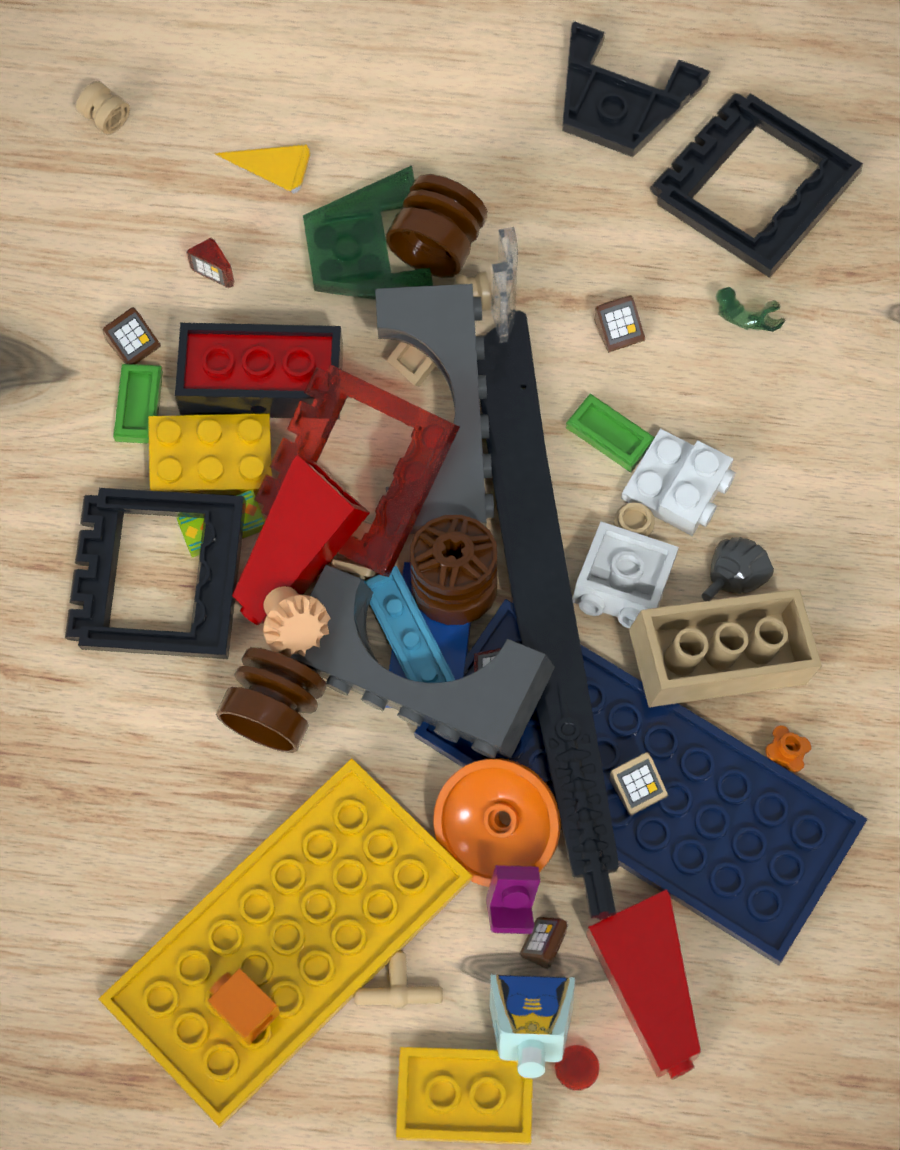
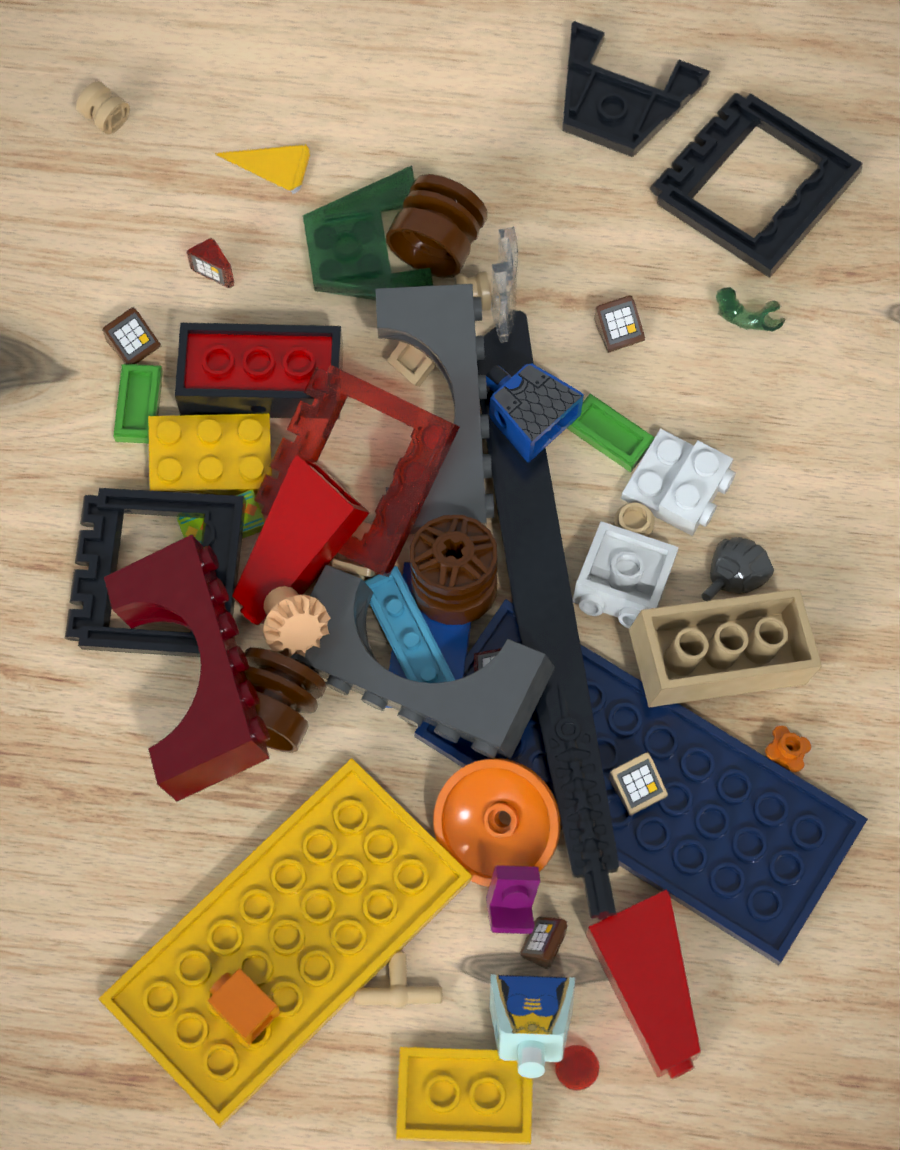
(222, 726): none -> dark red arch
(531, 407): none -> torso

